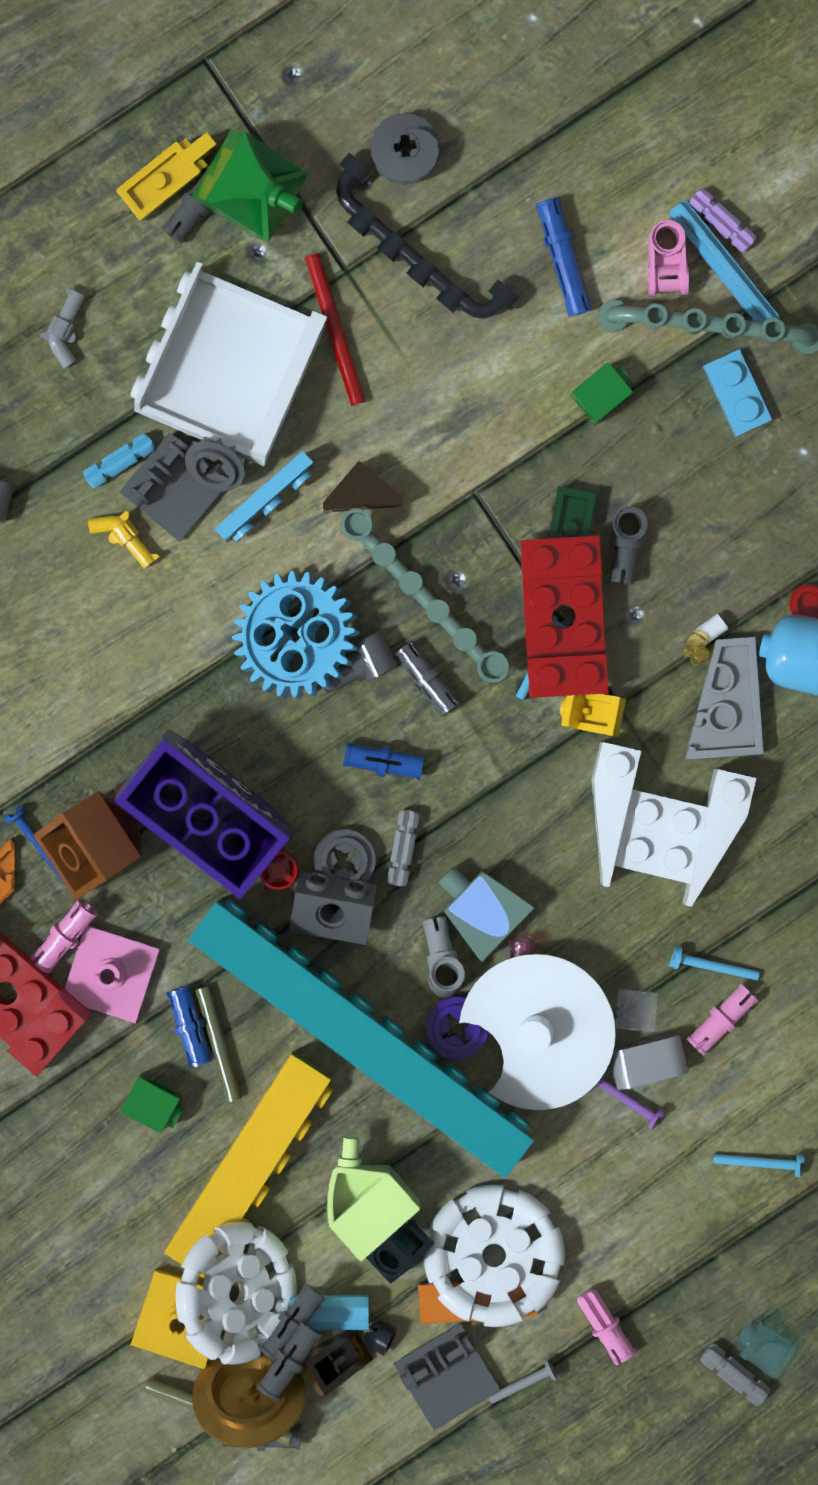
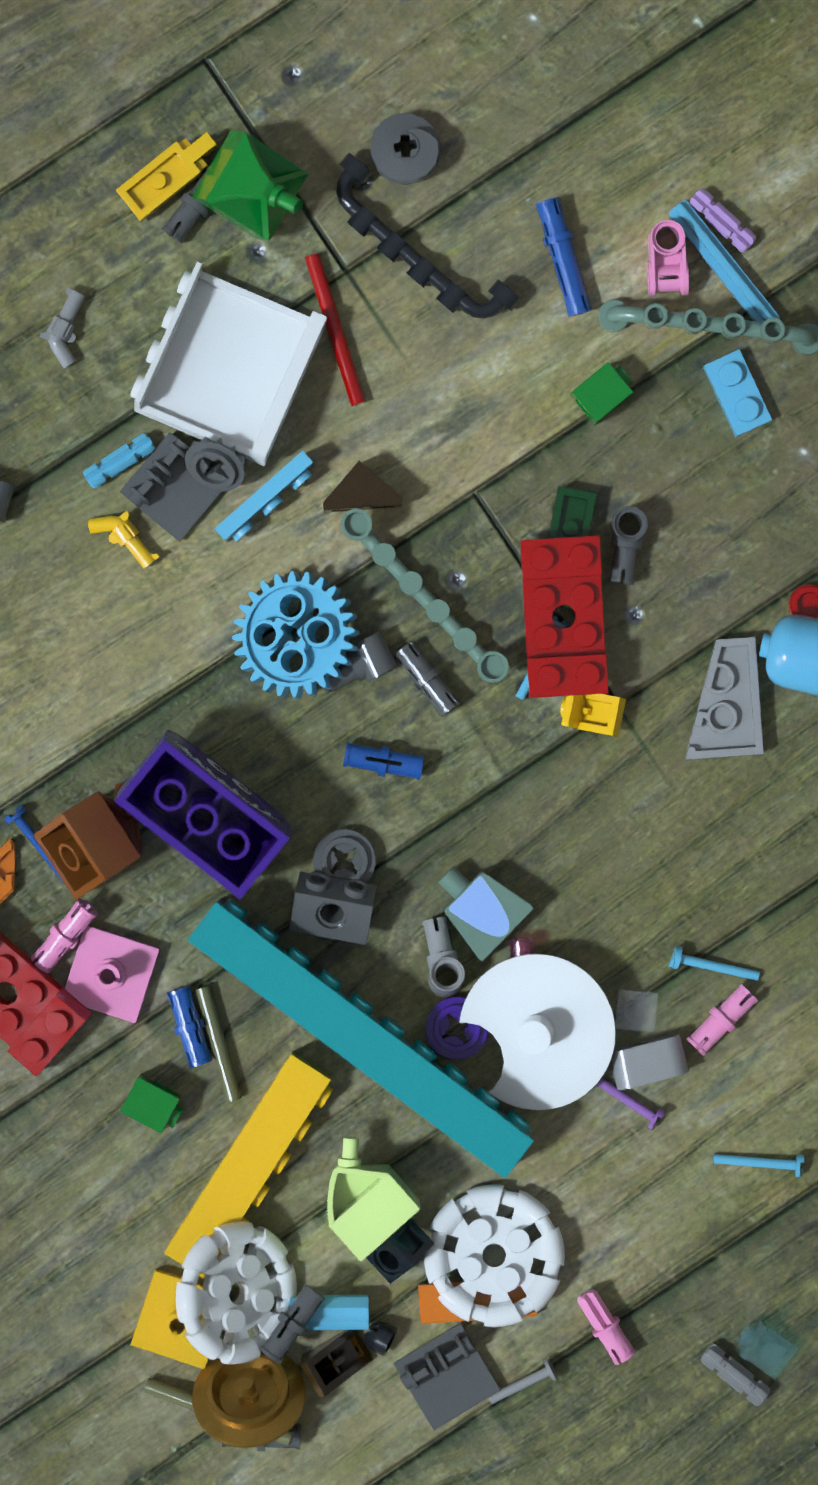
(275, 874): red wheel -> none
(289, 1361): dark grey pin -> none
(403, 847): light grey axle -> none
(659, 832): white wedge -> none
(701, 636): arm -> none

